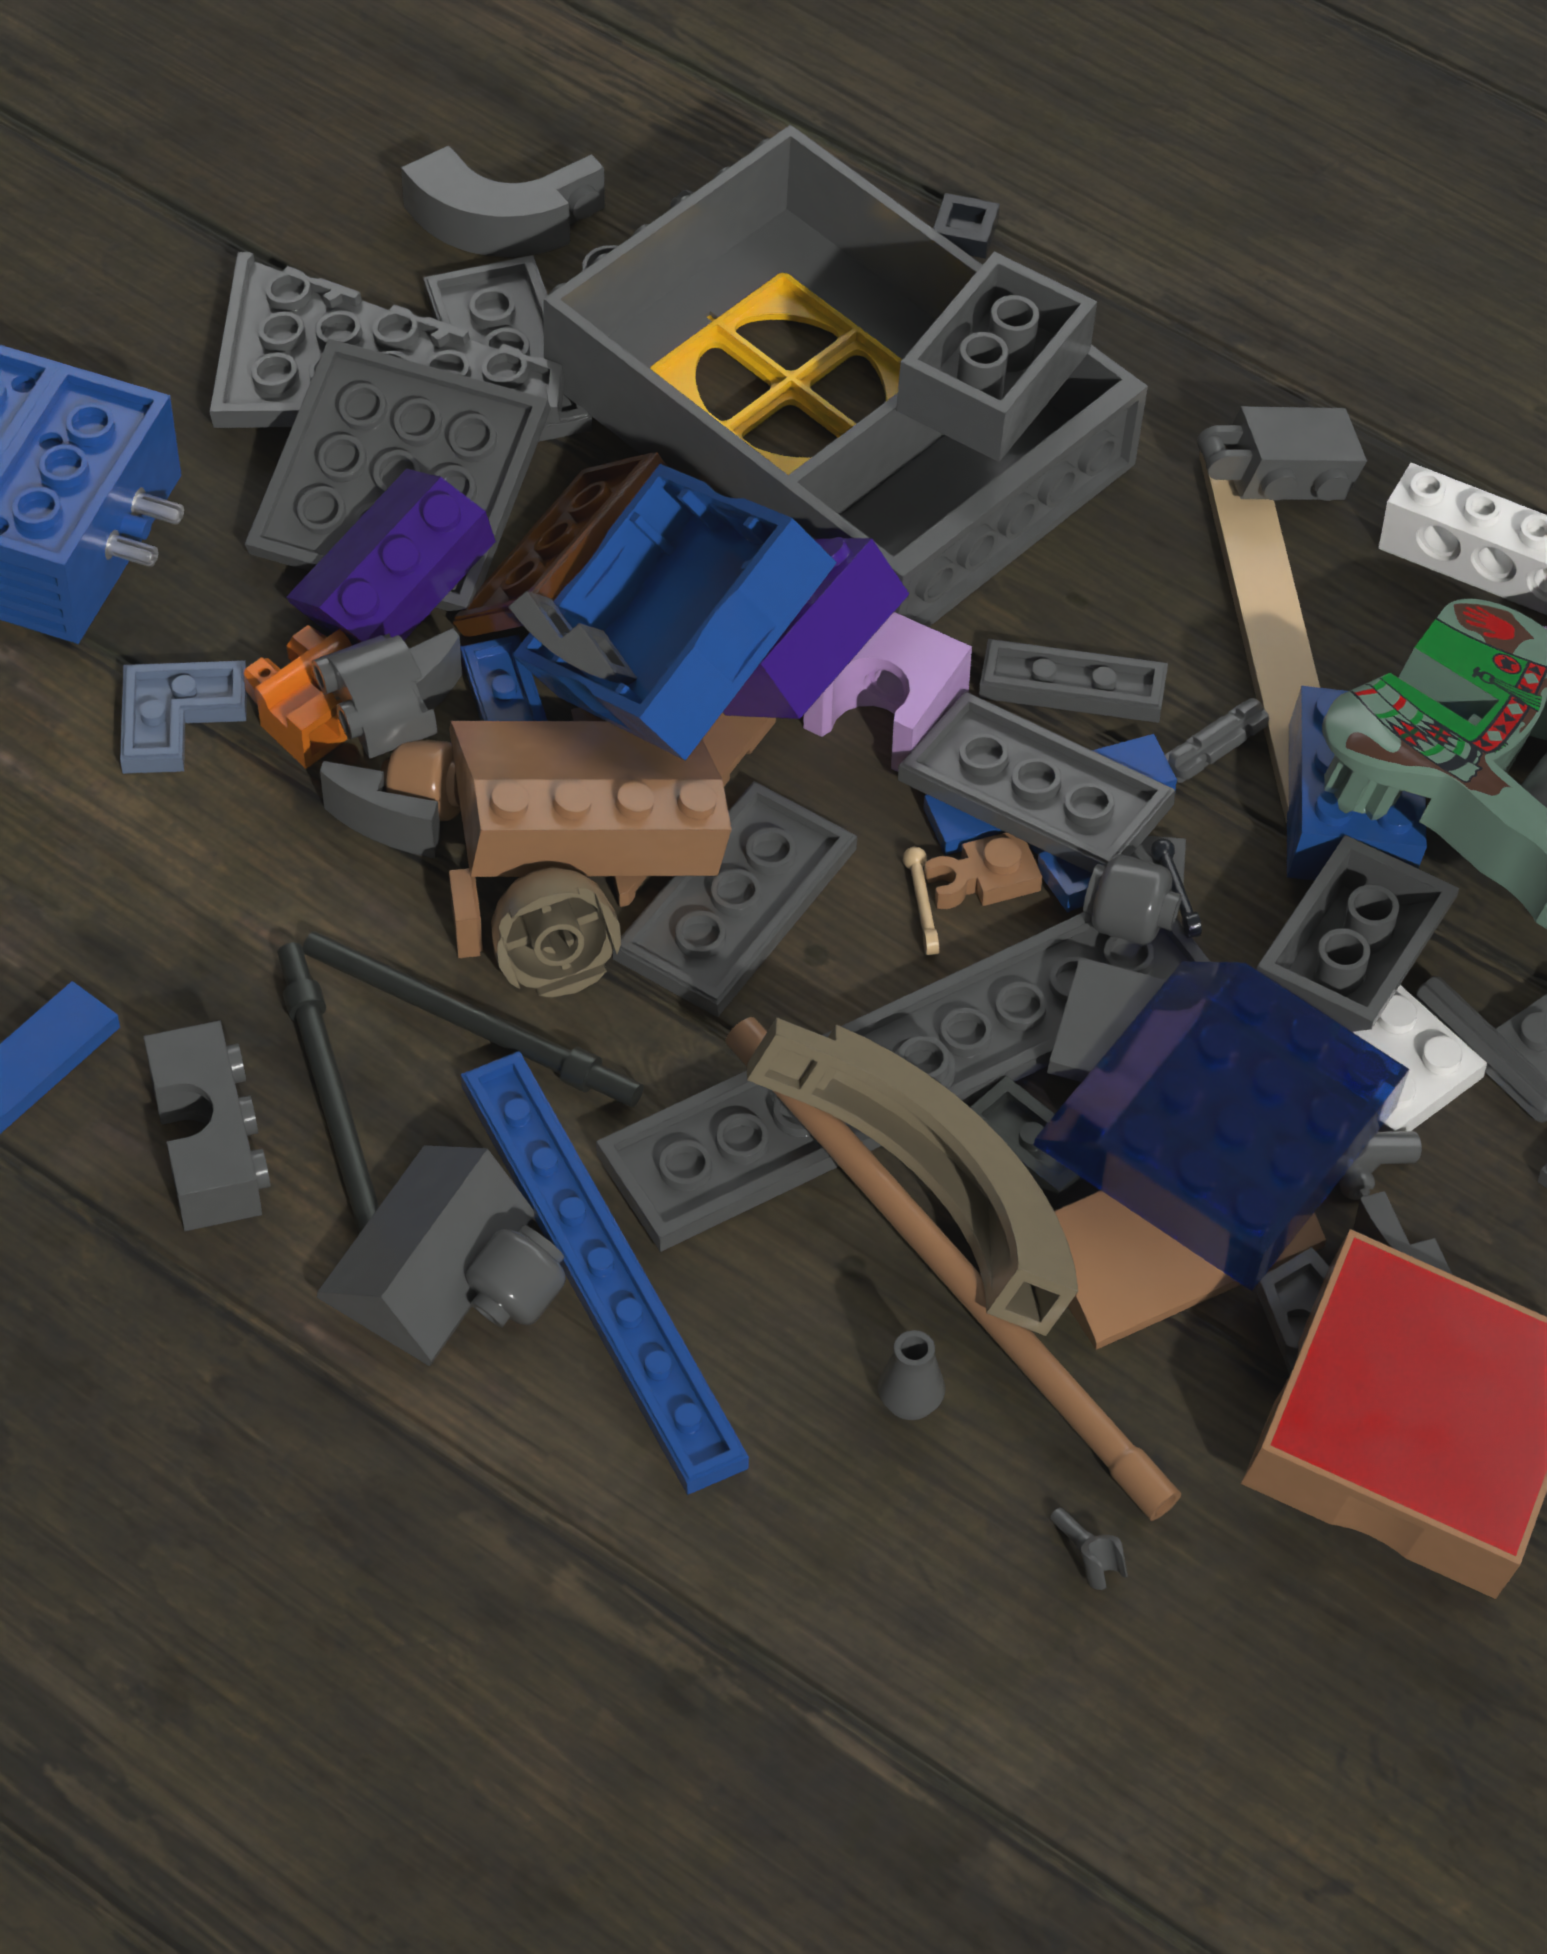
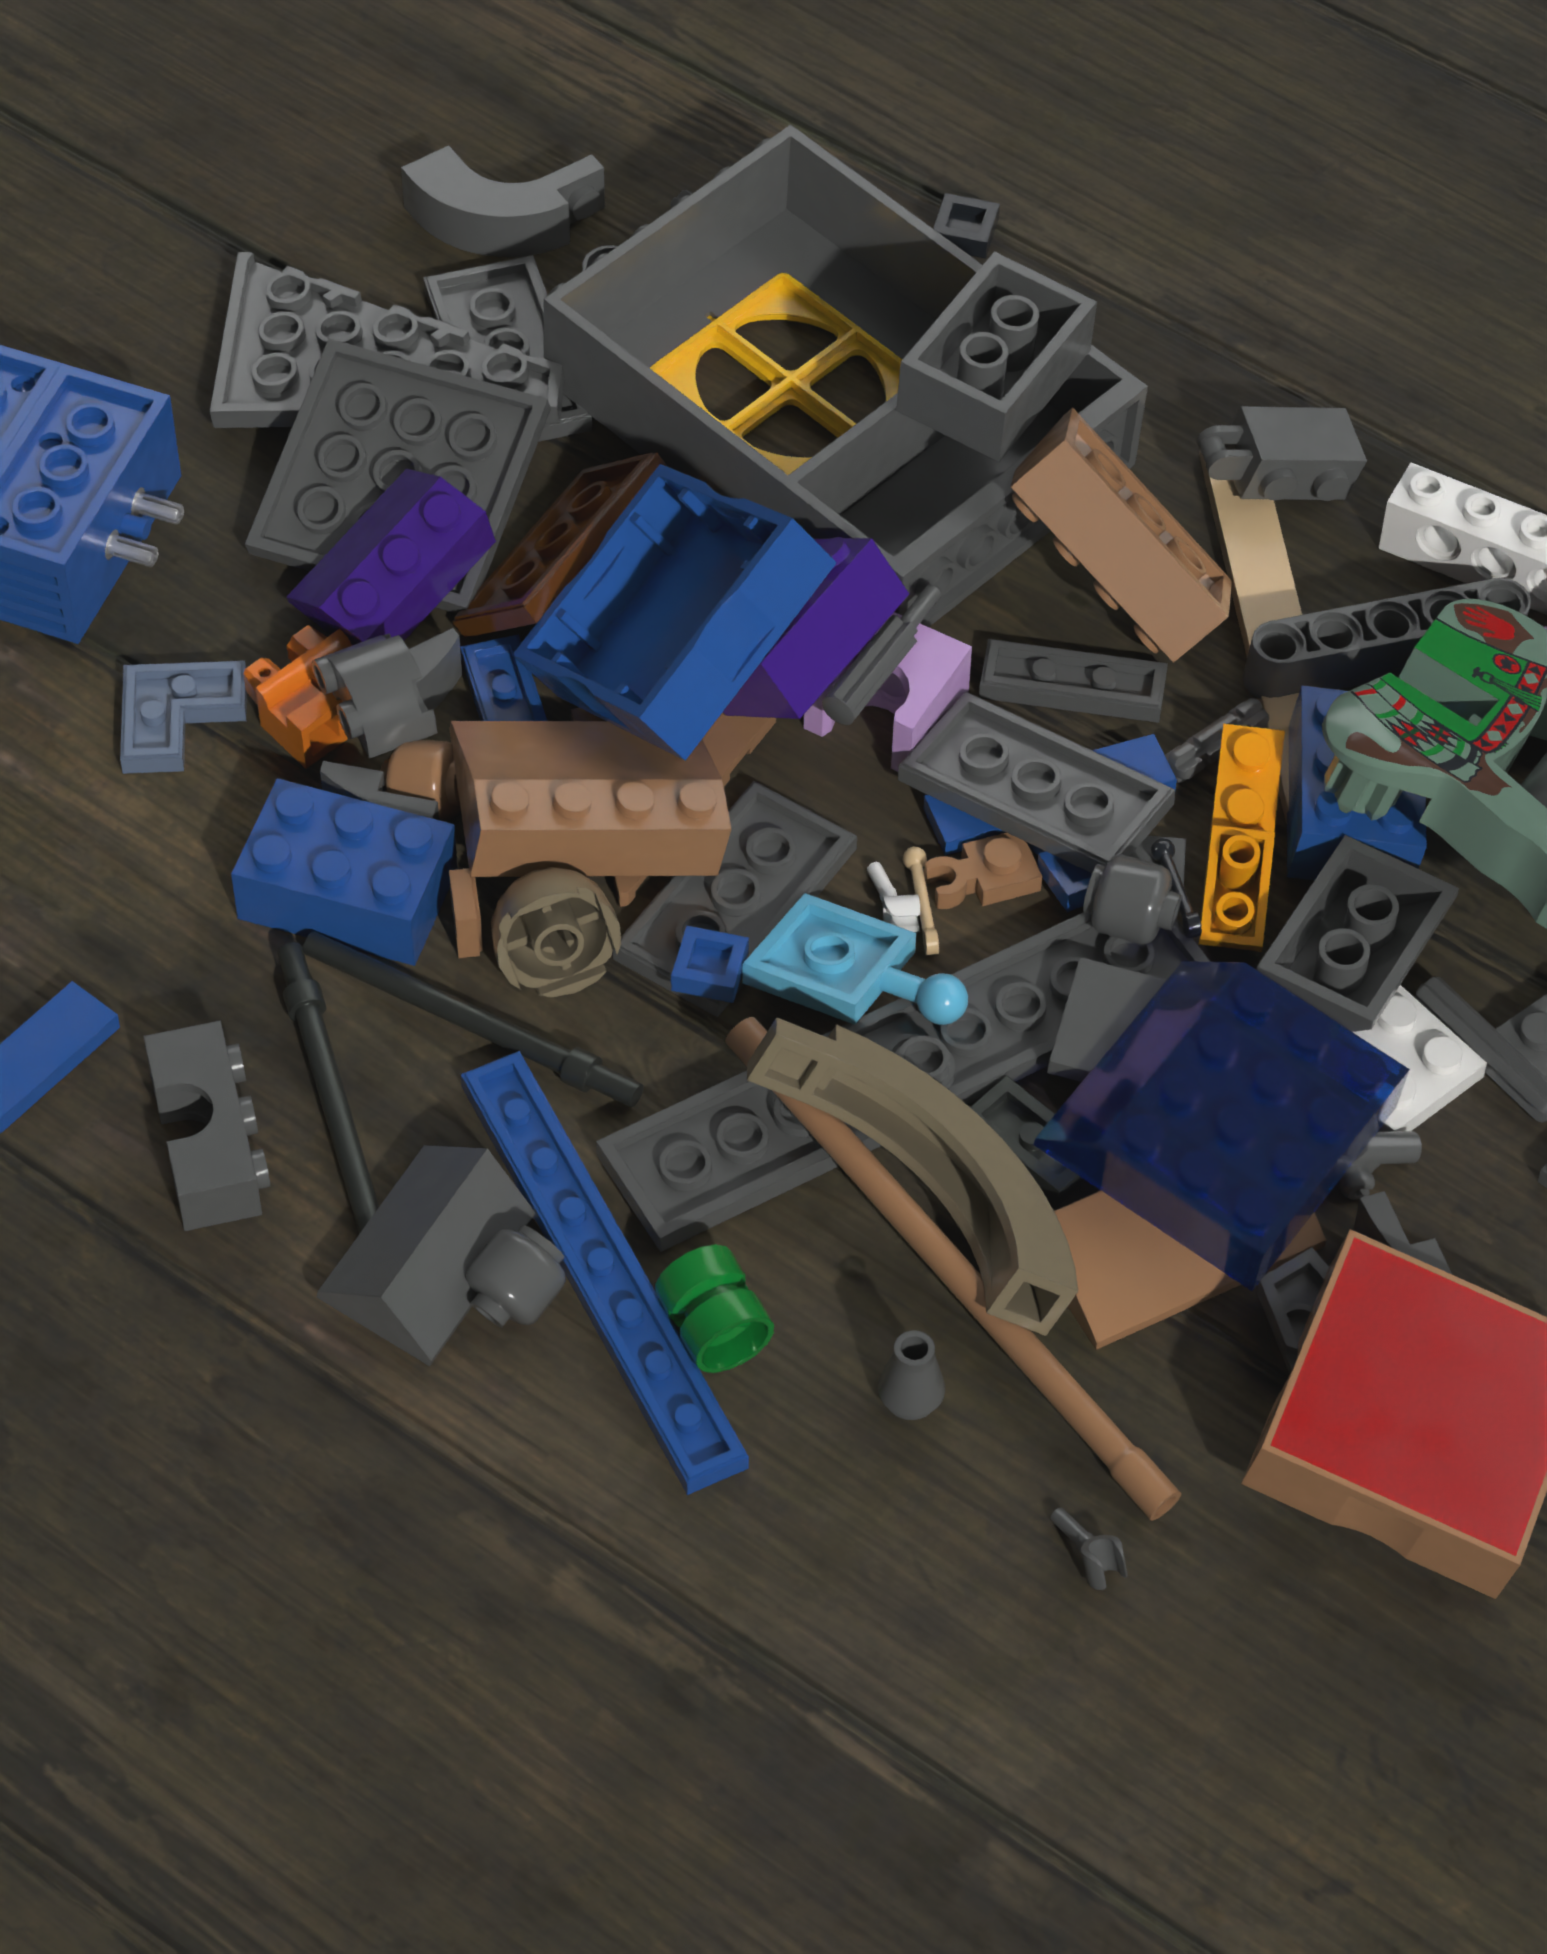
(345, 871): none -> blue brick
(581, 646): dark grey slope -> none
(709, 964): none -> blue plate
(714, 1308): none -> green wheel
(843, 962): none -> medium azure plate
(878, 660): none -> dark grey axle
(897, 910): none -> white hand
(1122, 537): none -> medium nougat slope
(1241, 838): none -> light orange slope
(1357, 641): none -> dark grey beam

